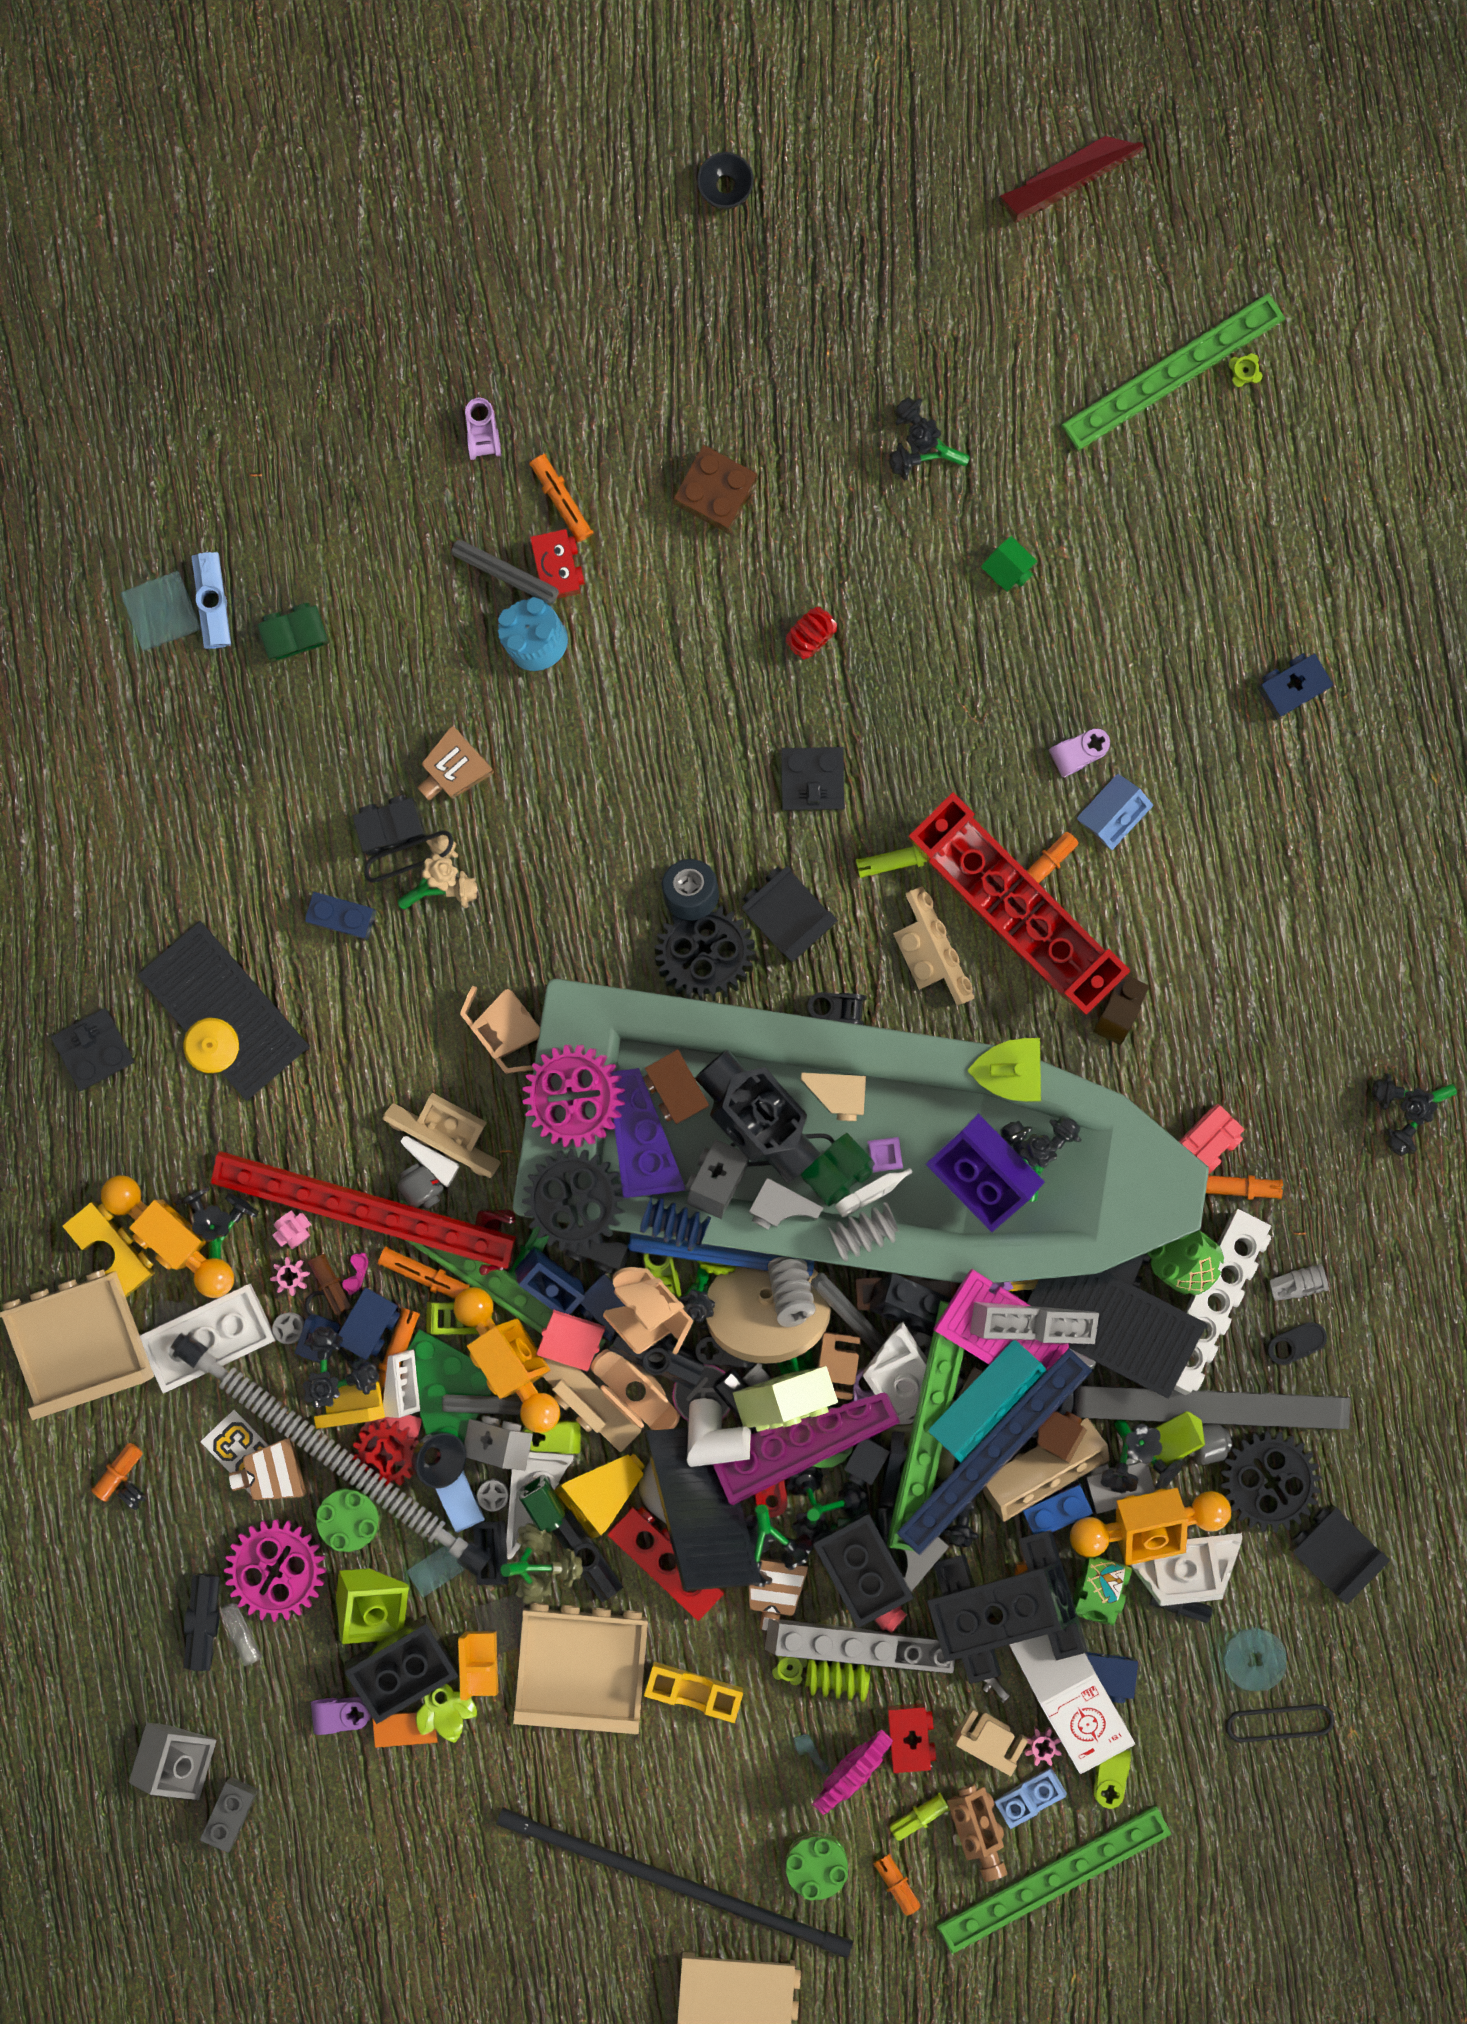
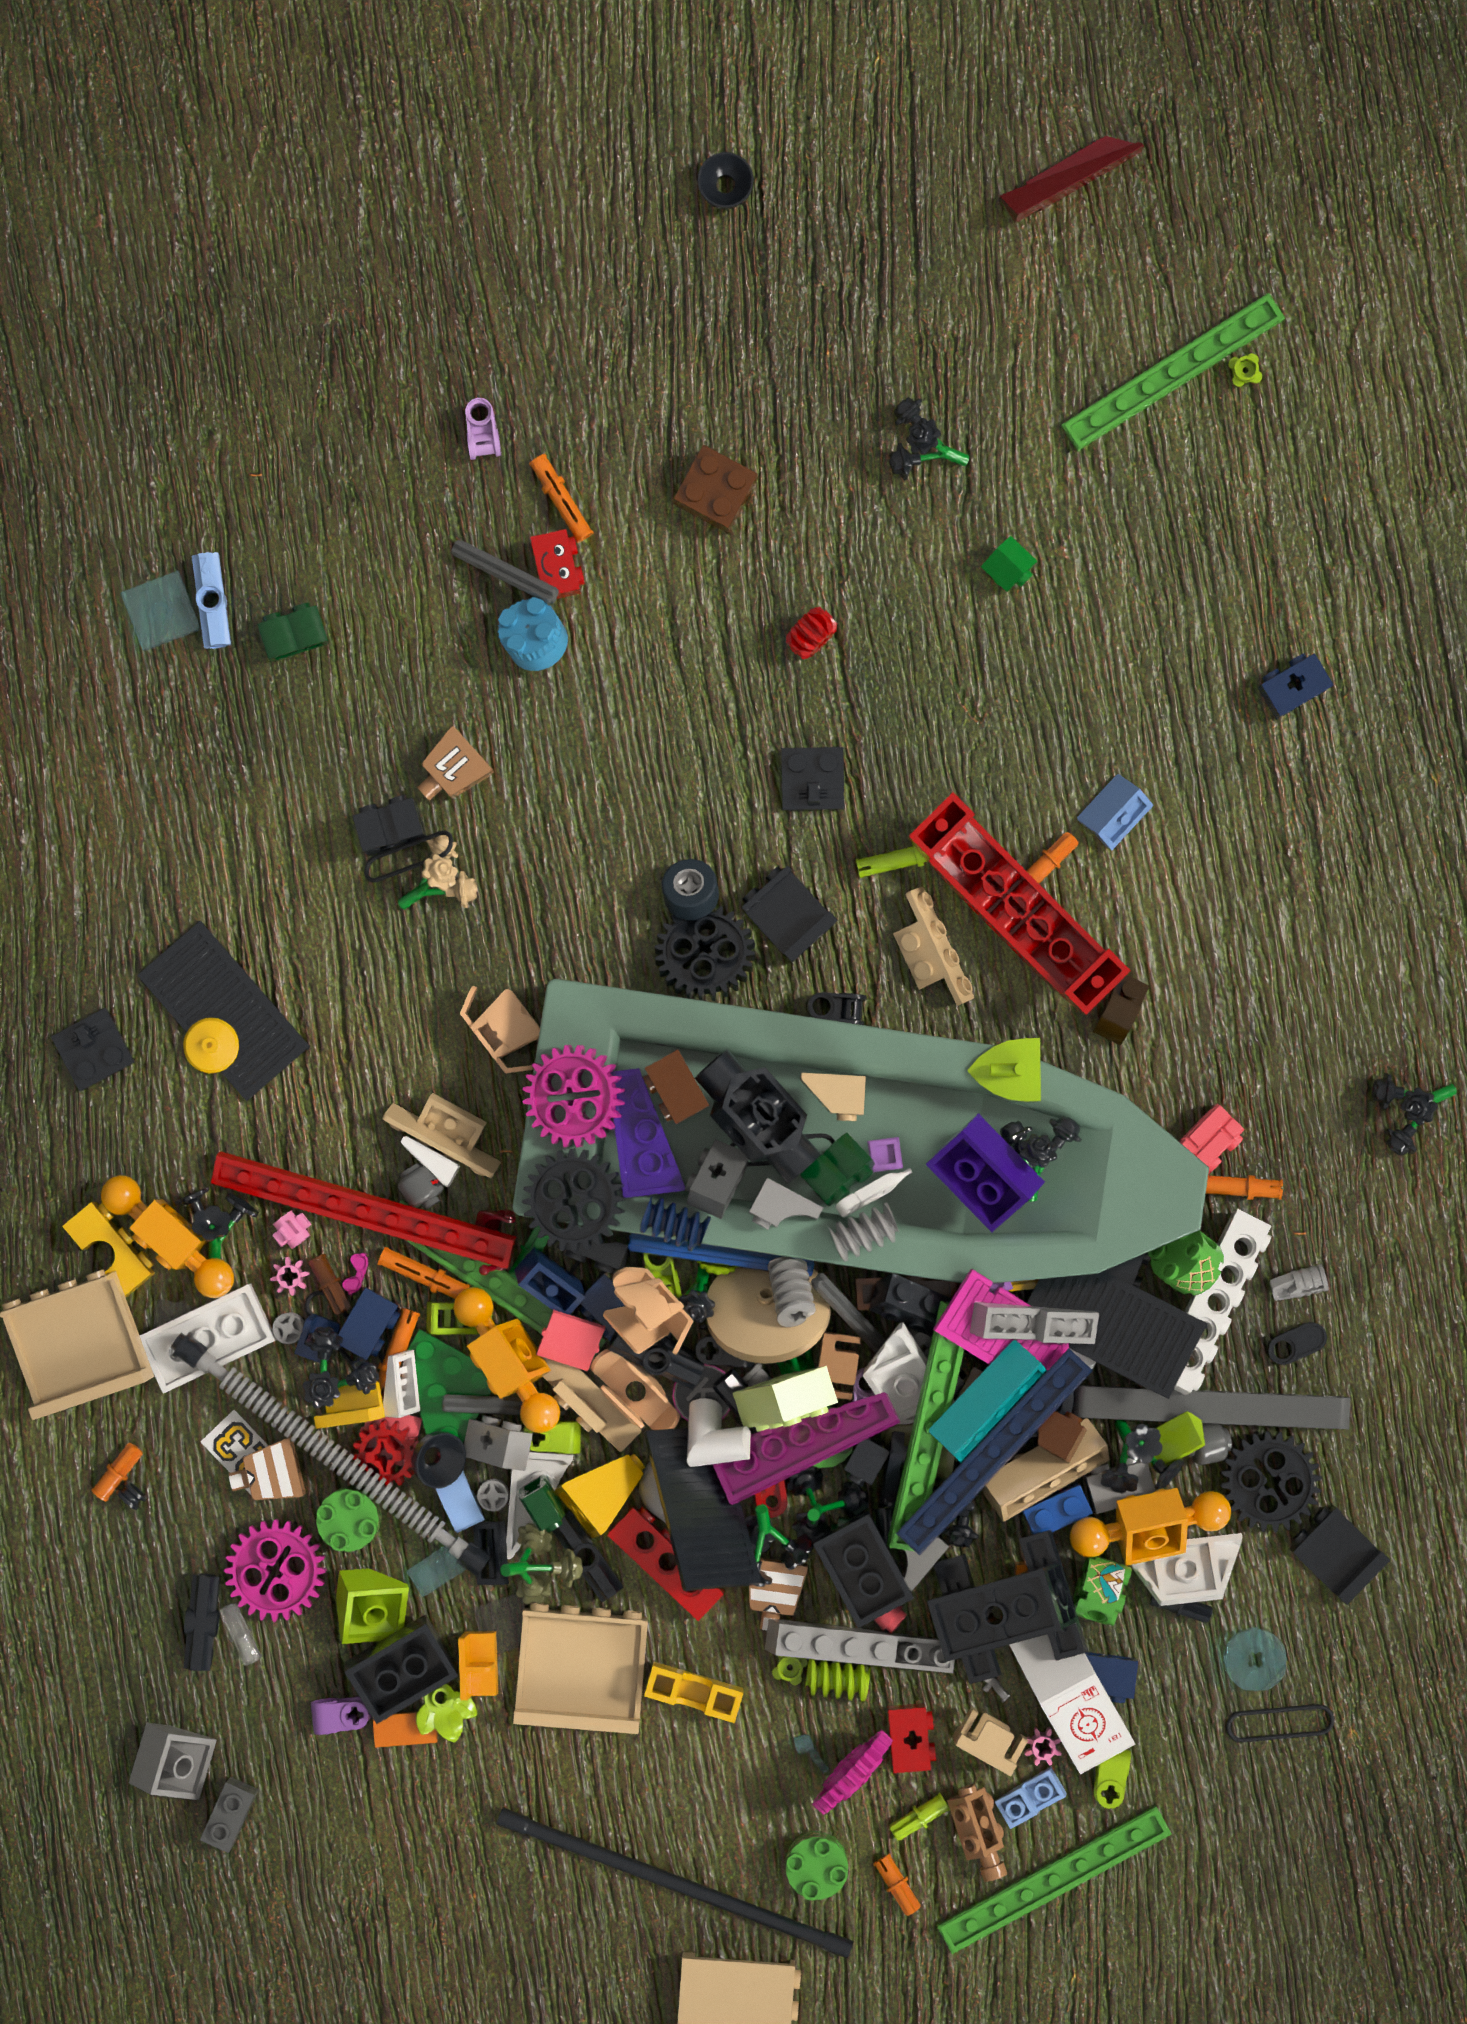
(340, 915): dark blue brick -> none
(1075, 754): lavender piece -> none

